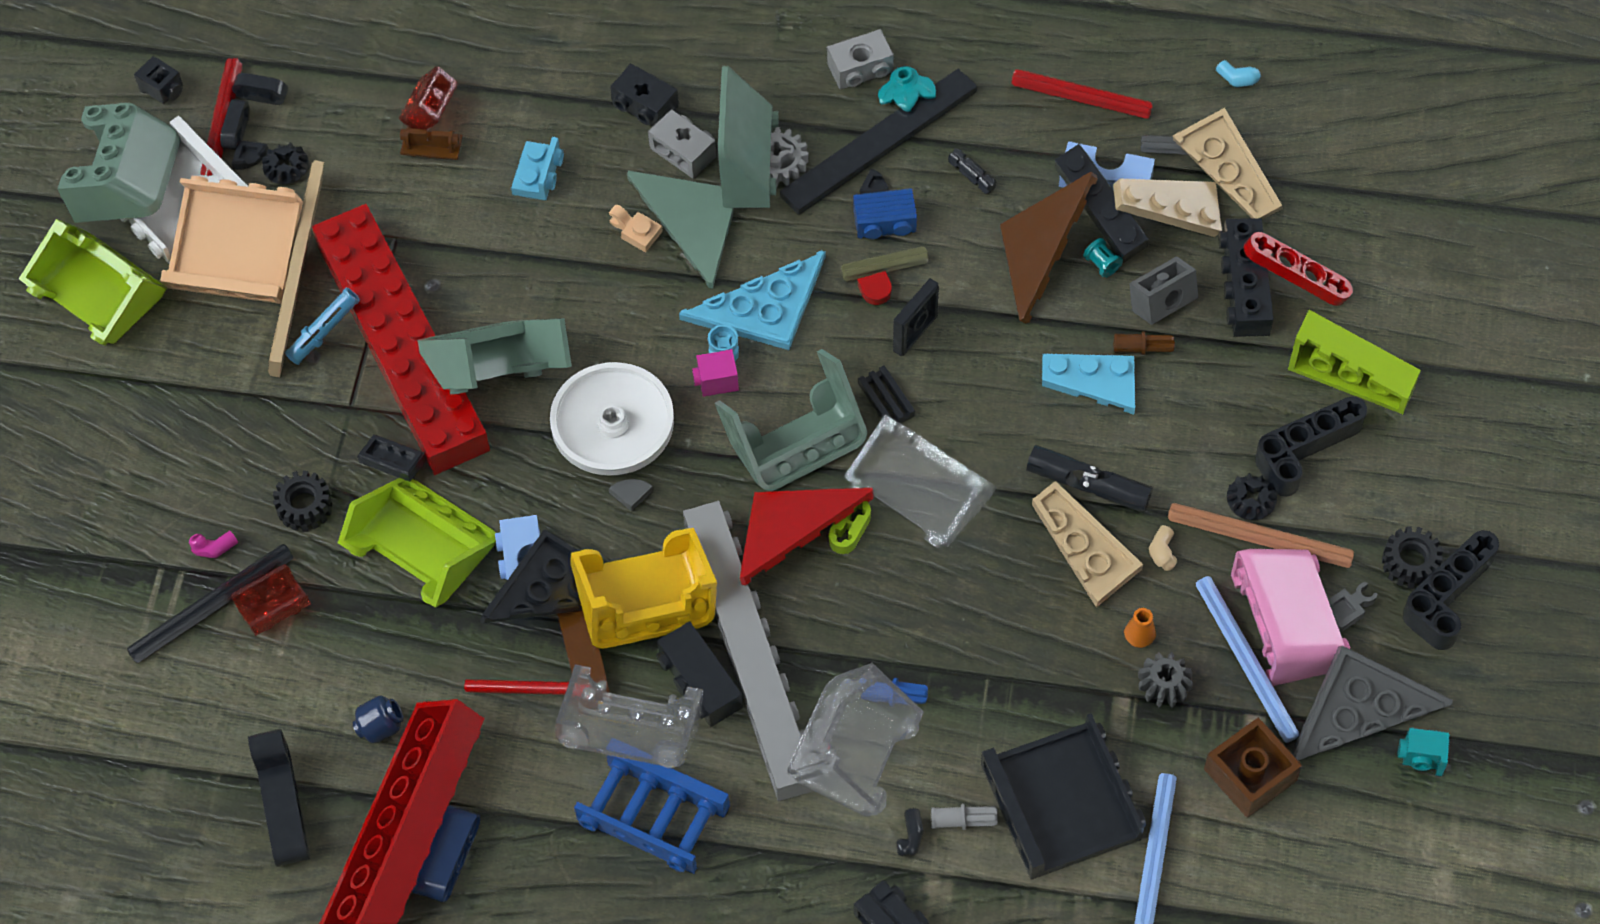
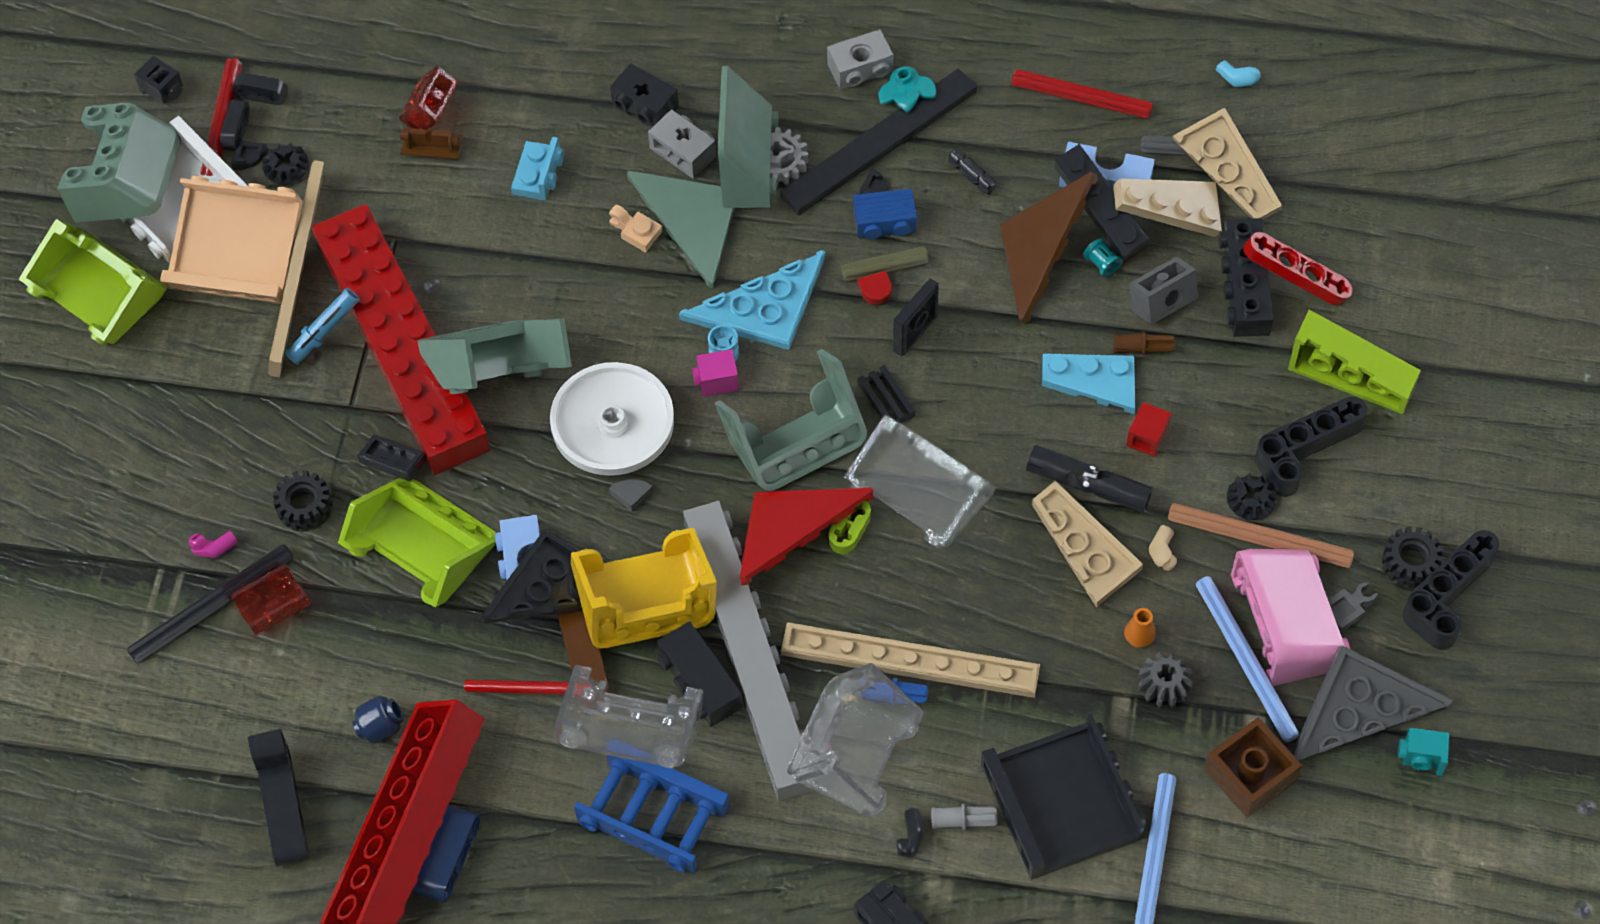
(911, 659): none -> tan tile
(1148, 429): none -> red panel

